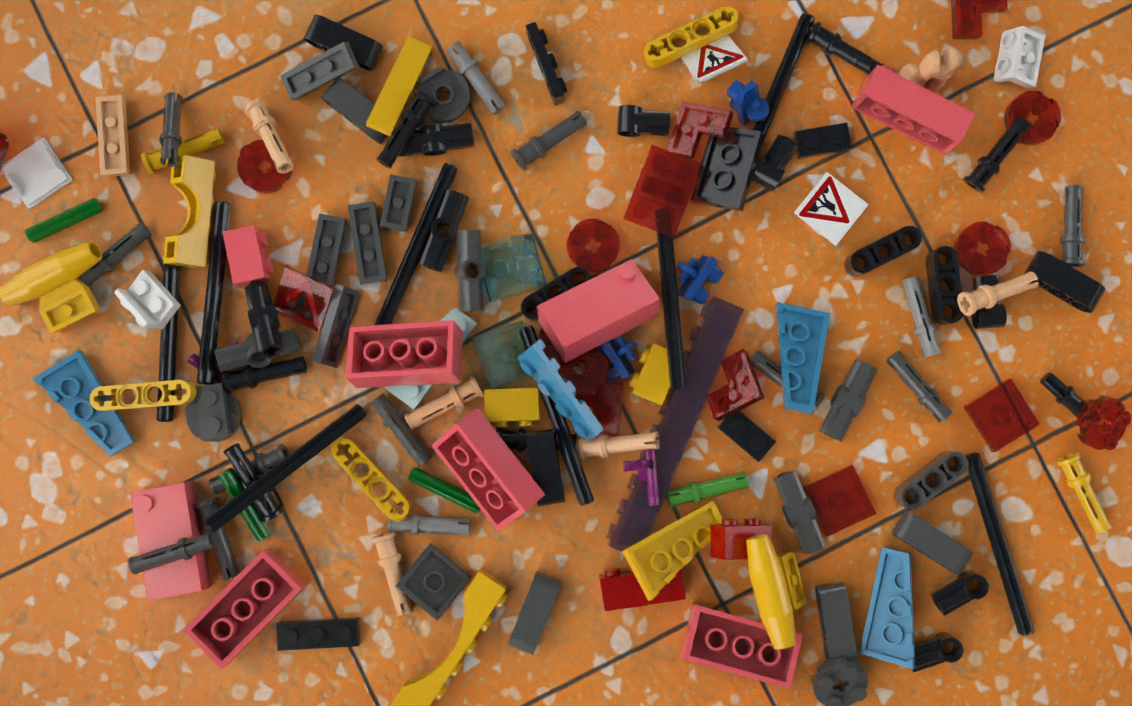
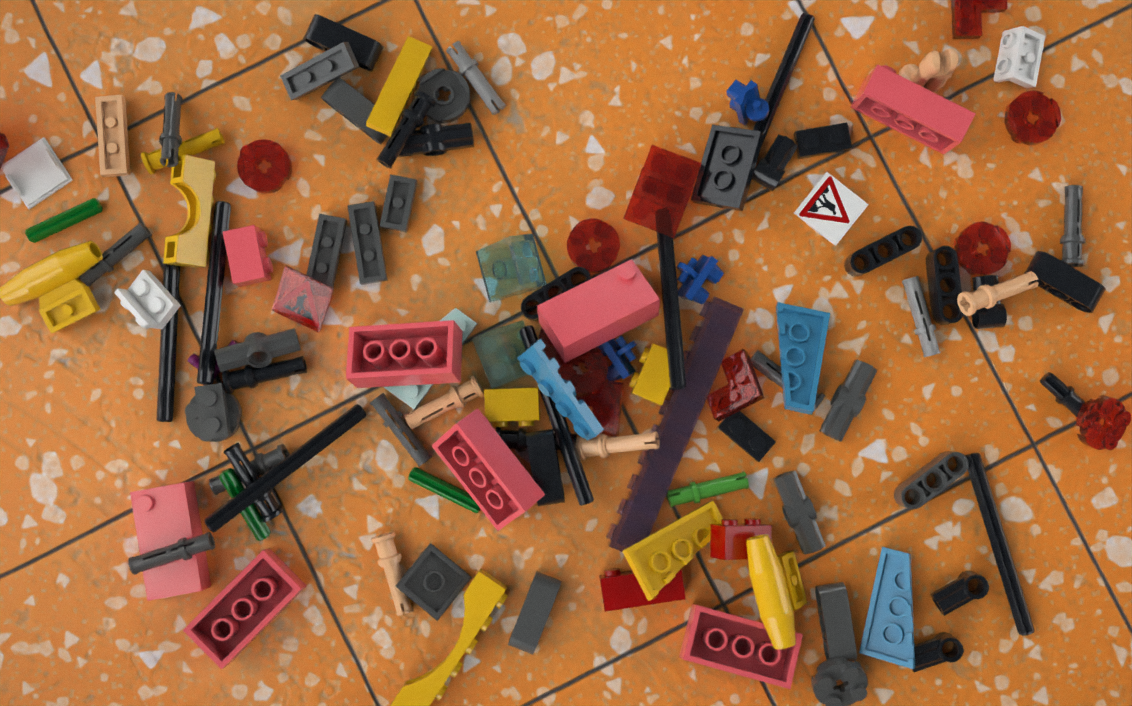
(70, 386): dark azure wing -> none
(142, 393): yellow beam -> none
(222, 546): dark grey pin -> none
(264, 319): black piece -> none
(265, 126): light nougat pin -> none
(318, 633): black plate -> none
(336, 326): dark grey plate -> none
(368, 481): yellow beam -> none
(416, 246): black axle -> none
(436, 525): light grey pin -> none
(449, 214): black piece -> none
(469, 252): dark grey piece -> none
(537, 147): dark grey pin -> none
(546, 63): black plate -> none
(635, 121): black piece -> none
(646, 474): magenta hose -> none
(692, 39): yellow beam -> none
(697, 121): clear red plate -> none
(714, 59): white piece -> none
(834, 45): black pin -> none
(839, 500): clear red plate -> none
(926, 395): dark grey pin -> none
(932, 543): dark grey beam -> none
(989, 165): black pin -> none
(1001, 415): clear red plate -> none
(1082, 478): yellow pin -> none

